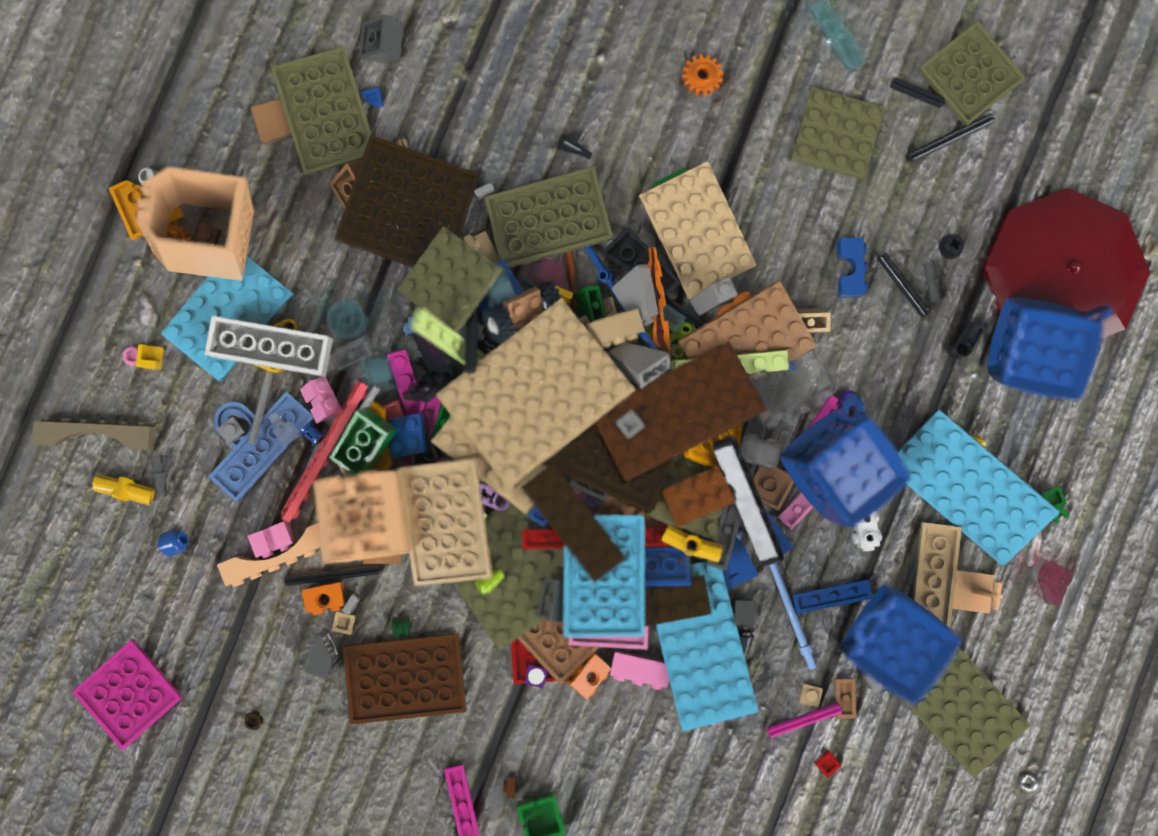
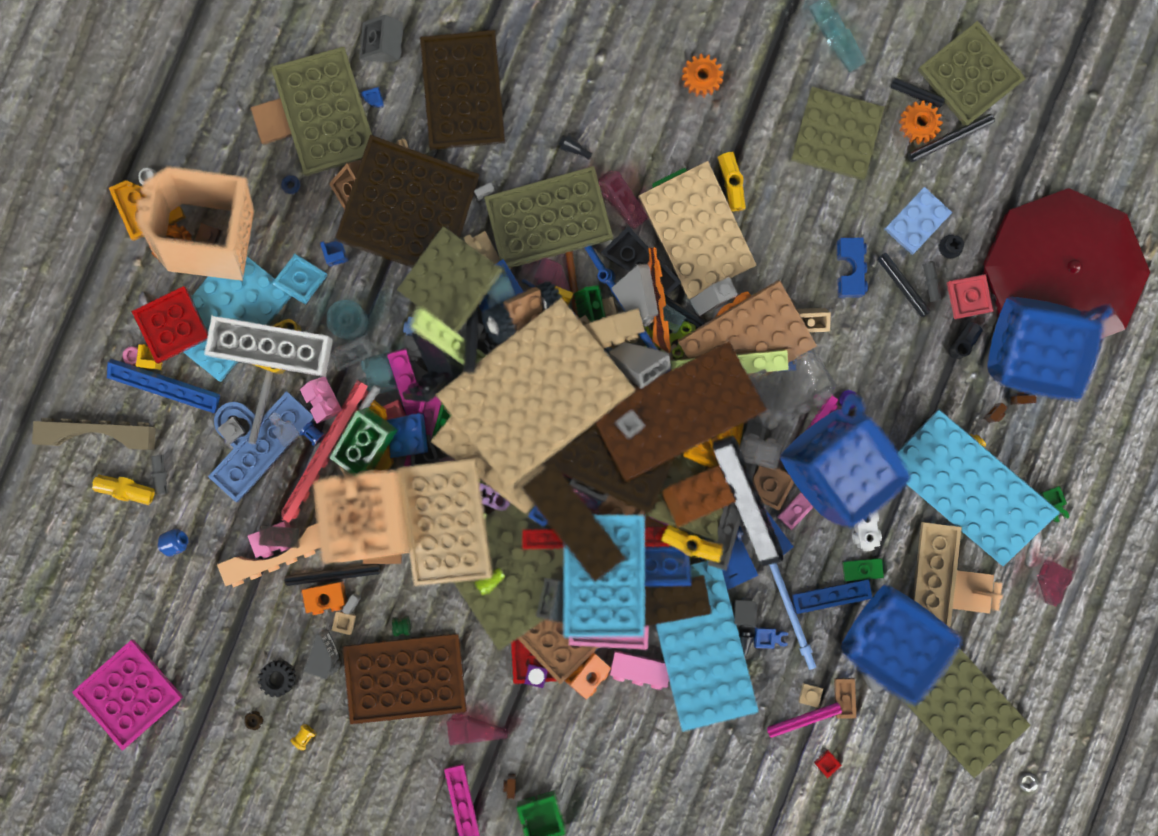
(162, 386): none -> blue plate
(170, 324): none -> red plate
(266, 684): none -> black tyre
(279, 536): none -> clear smoke plate
(285, 182): none -> dark blue plate
(300, 279): none -> medium azure tile
(303, 737): none -> yellow bush
(334, 253): none -> blue panel
(462, 90): none -> dark brown plate
(470, 730): none -> clear pink slope
(621, 198): none -> clear pink slope
(730, 170): none -> yellow piece
(768, 637): none -> blue plate
(863, 569): none -> green plate
(918, 220): none -> light blue plate
(929, 118): none -> orange gear
(970, 296): none -> coral plate
(996, 413): none -> reddish brown plate
(1023, 398): none -> reddish brown plate

